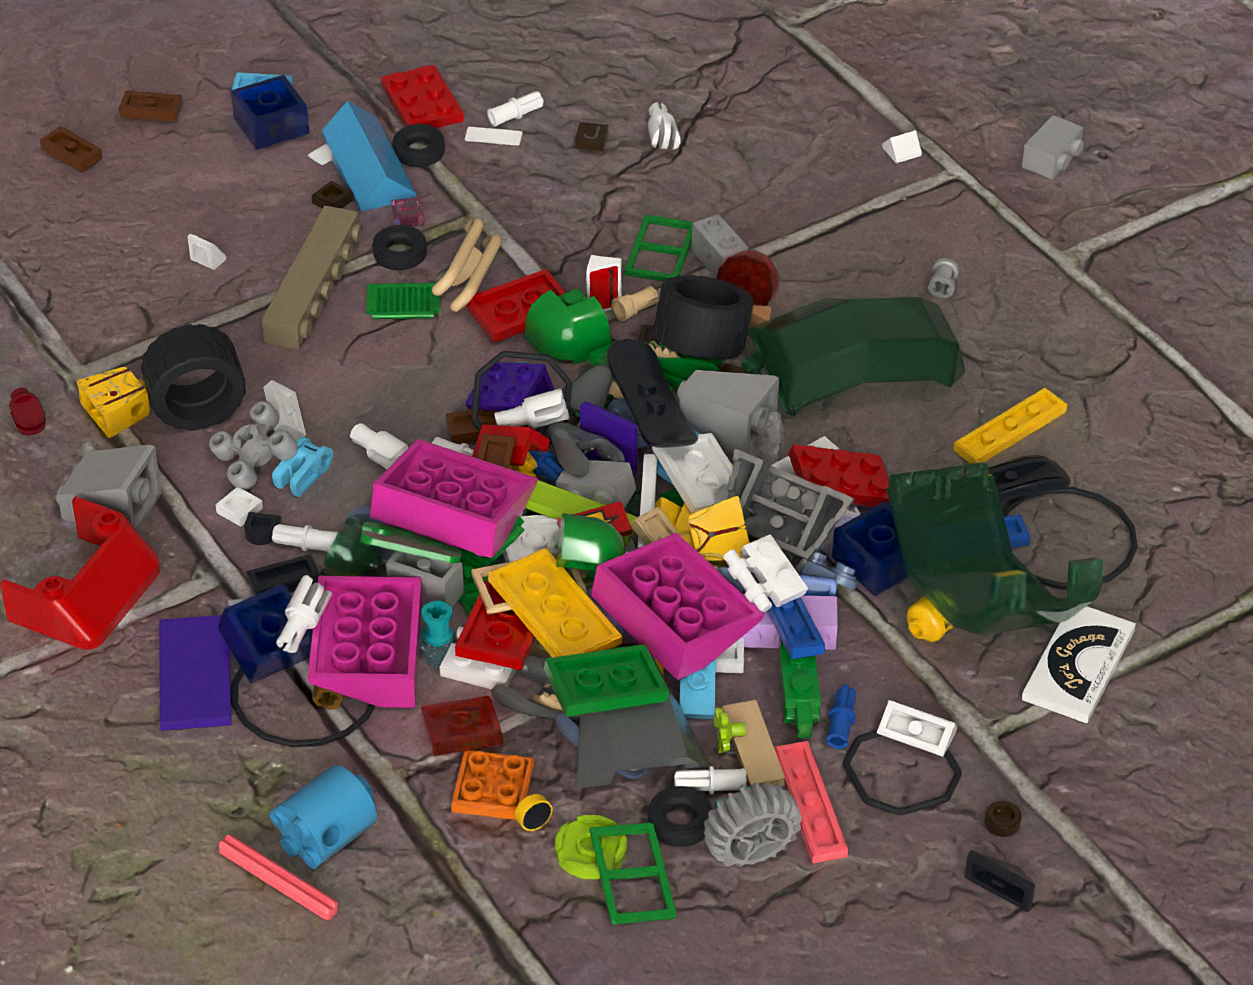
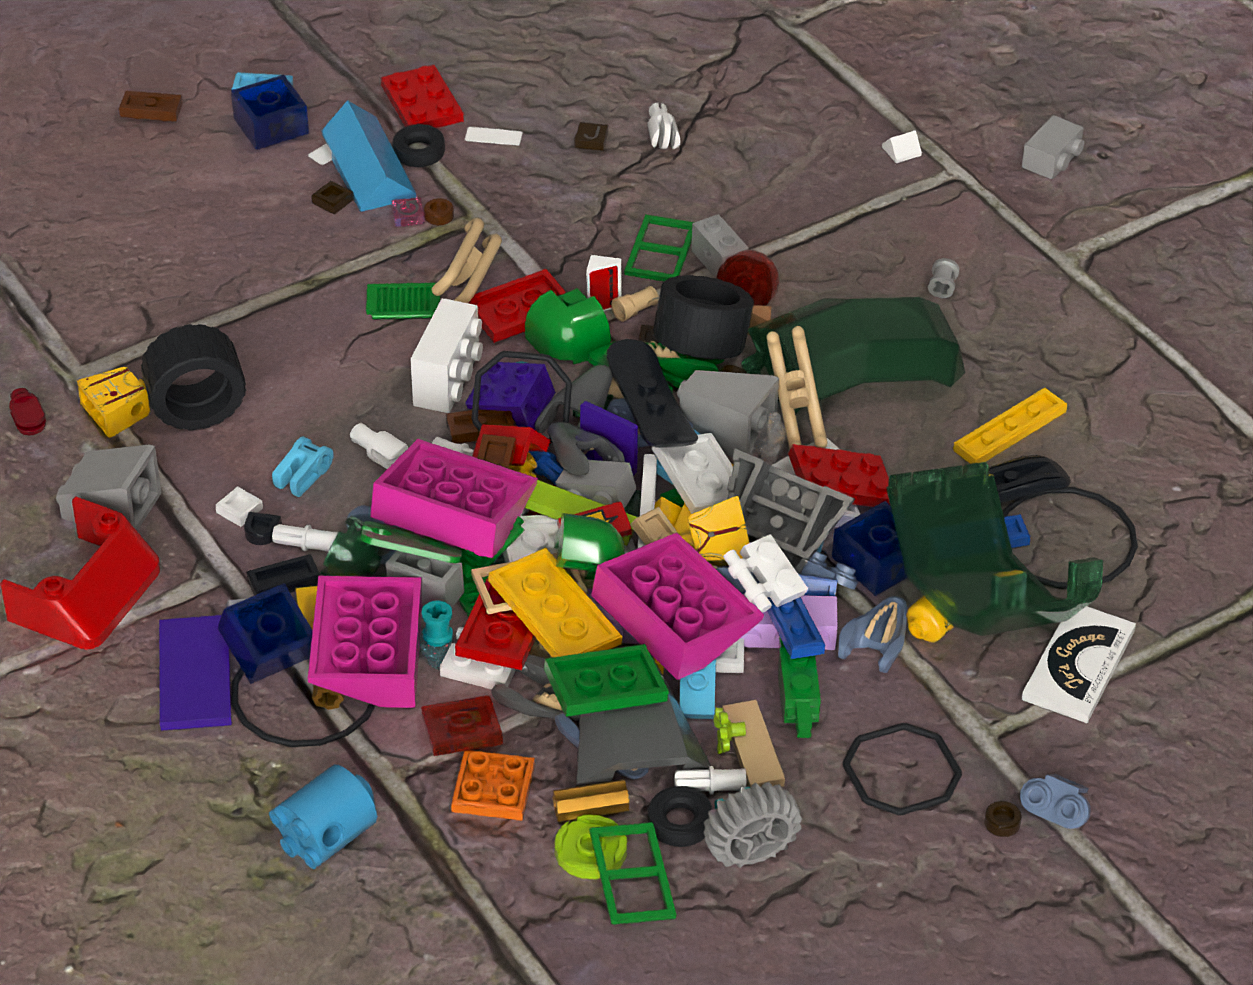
(71, 148): reddish brown plate -> none
(205, 252): white slope -> none
(253, 445): light grey gear -> none
(278, 877): coral axle -> none
(287, 406): white plate -> none
(303, 612): white arm -> none
(311, 278): dark tan brick -> none
(399, 259): black tyre -> none
(438, 211): none -> reddish brown tile
(446, 355): none -> white brick
(515, 108): white axle -> none
(533, 812): tile -> none
(536, 411): white arm -> none
(591, 800): none -> pearl gold axle
(797, 388): none -> tan piece
(818, 822): coral tile -> none
(841, 717): blue axle -> none
(878, 629): none -> sand blue animal
(917, 728): white slope -> none
(1000, 879): black slope -> none
(1056, 800): none -> sand blue bracket

